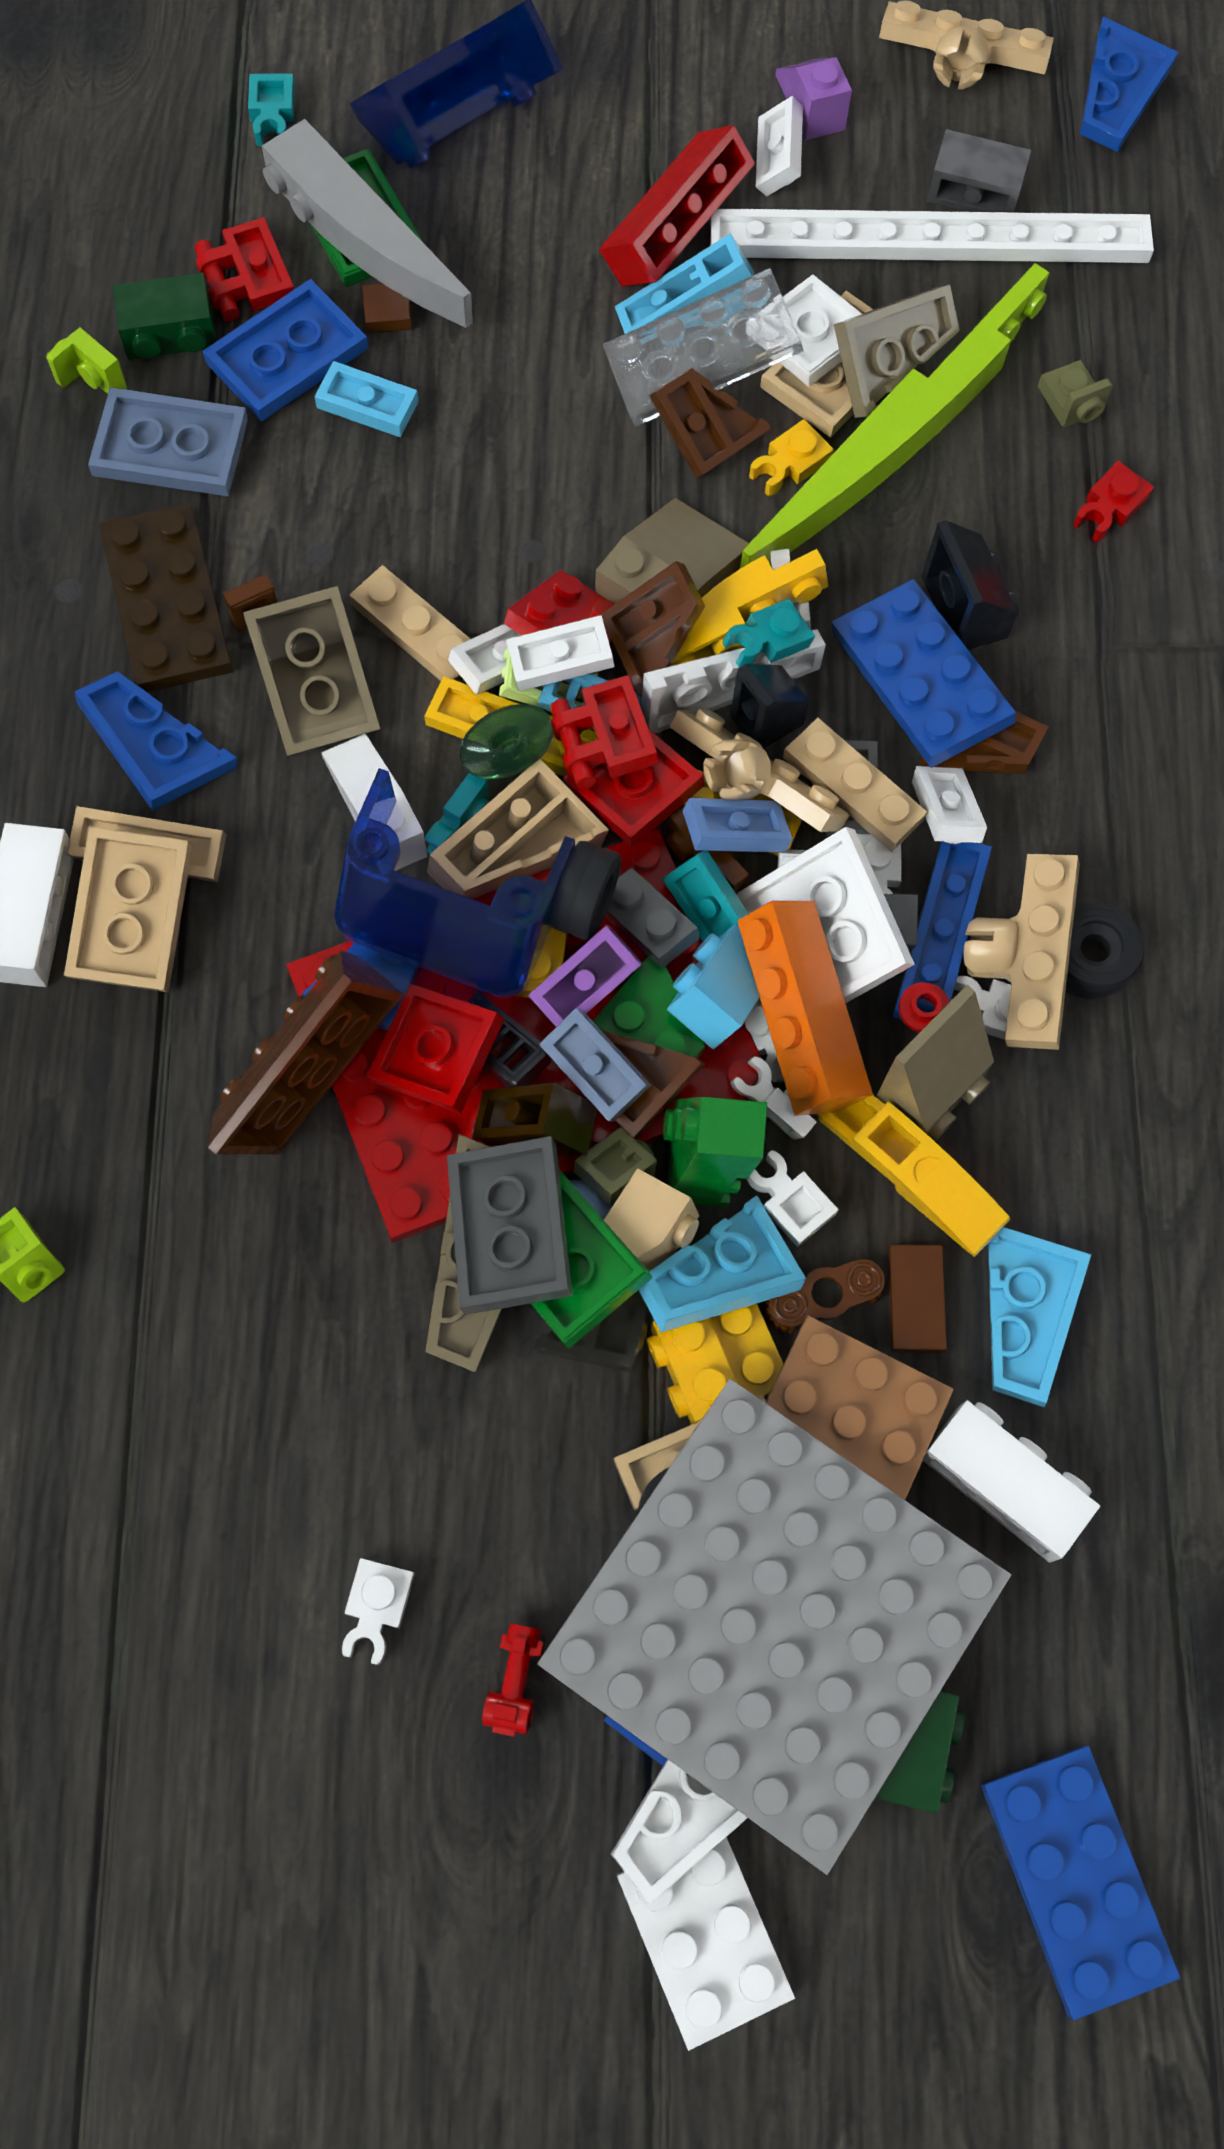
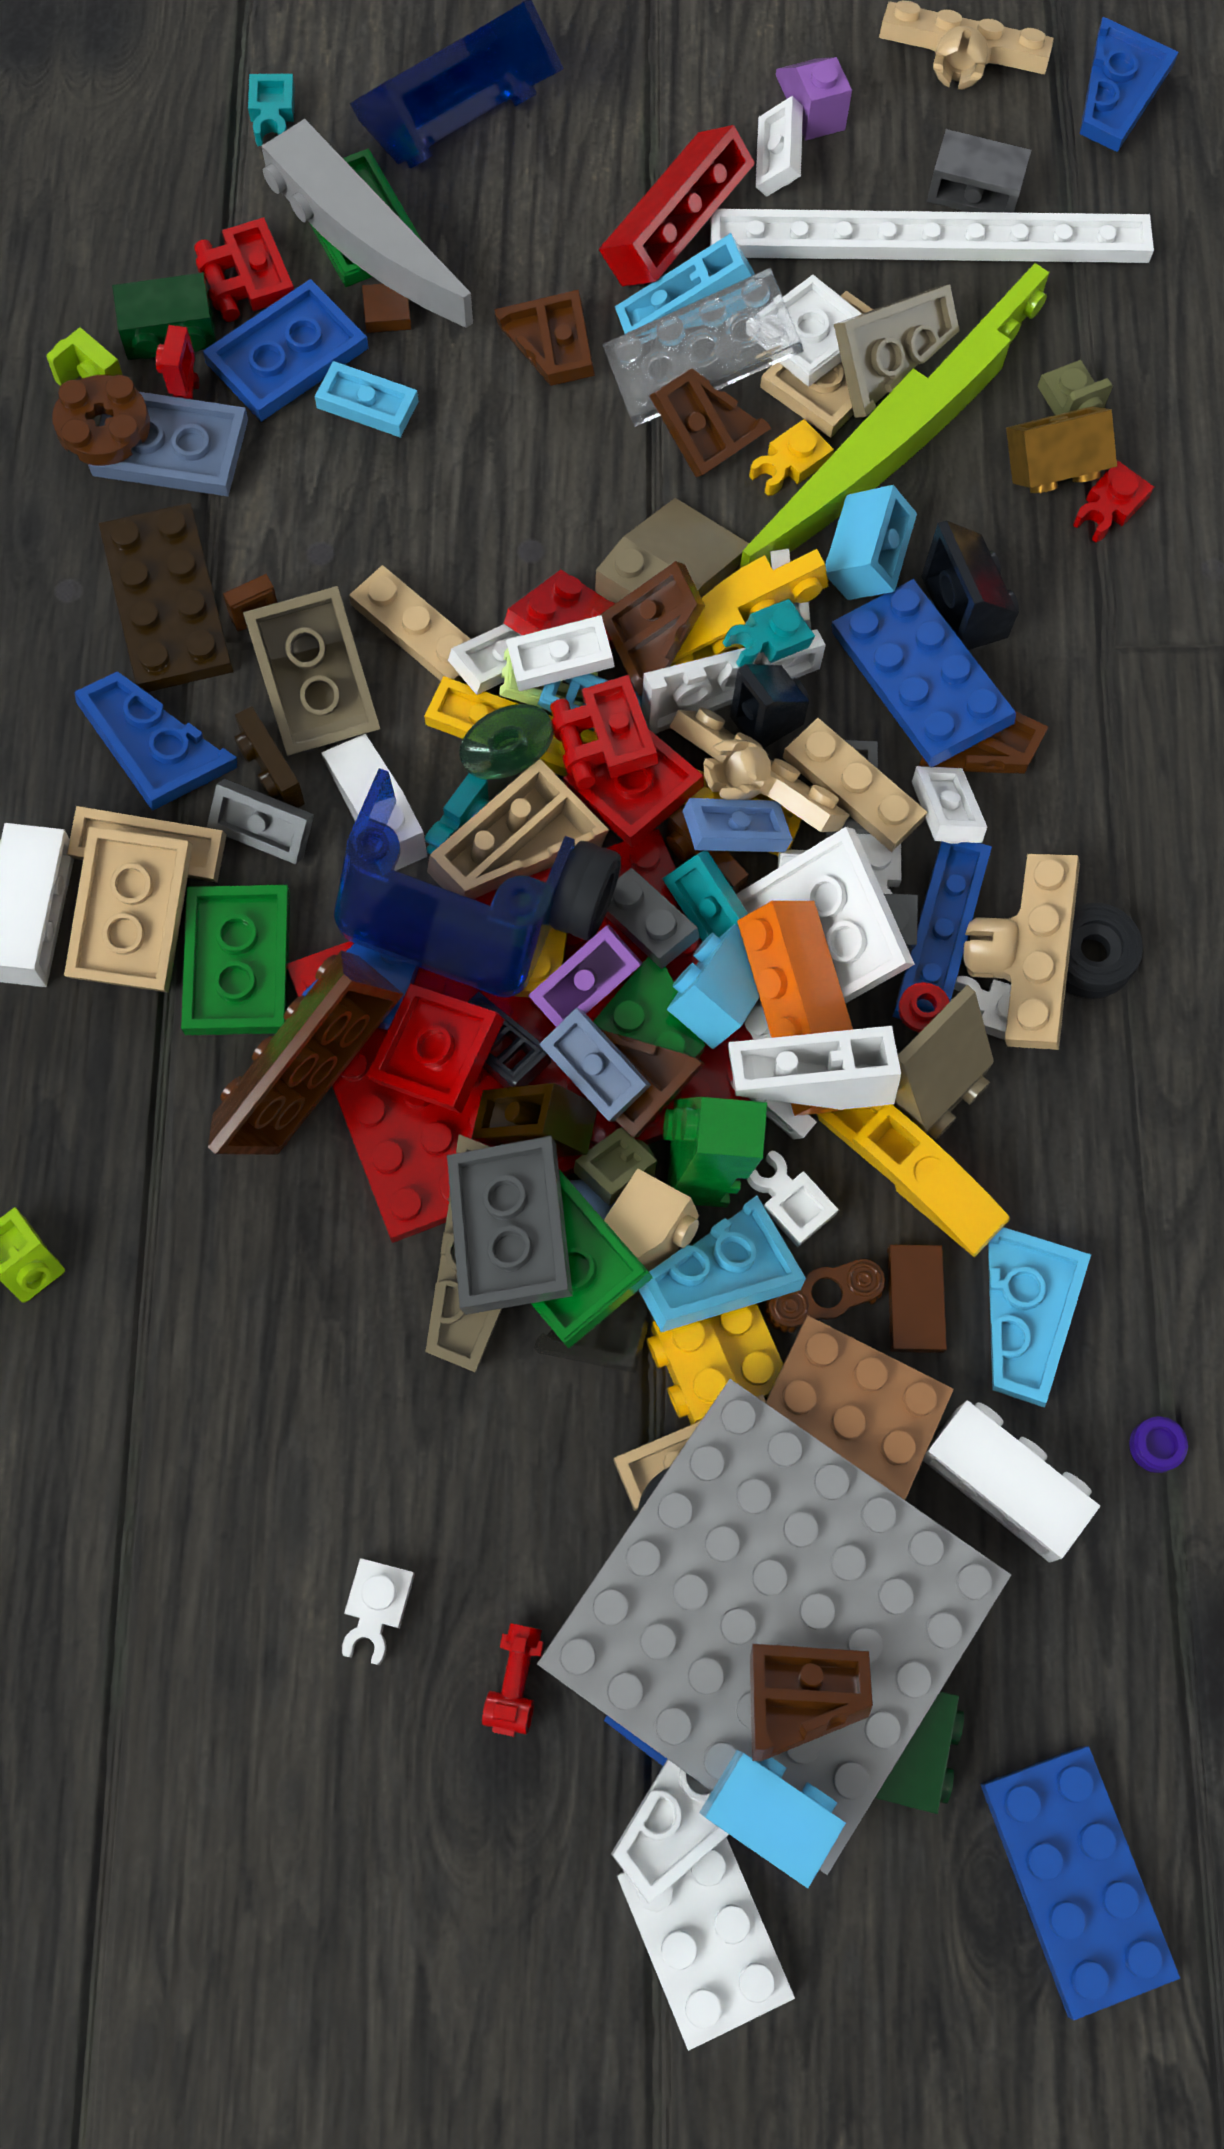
(98, 395): none -> reddish brown plate
(176, 363): none -> red plate
(235, 959): none -> green plate
(258, 745): none -> dark brown plate
(260, 821): none -> dark grey plate
(551, 335): none -> reddish brown wing
(773, 1817): none -> medium azure brick
(804, 1695): none -> reddish brown wing
(819, 1068): none -> white slope
(870, 542): none -> medium azure brick
(1062, 448): none -> pearl gold brick
(1158, 1444): none -> dark purple tile

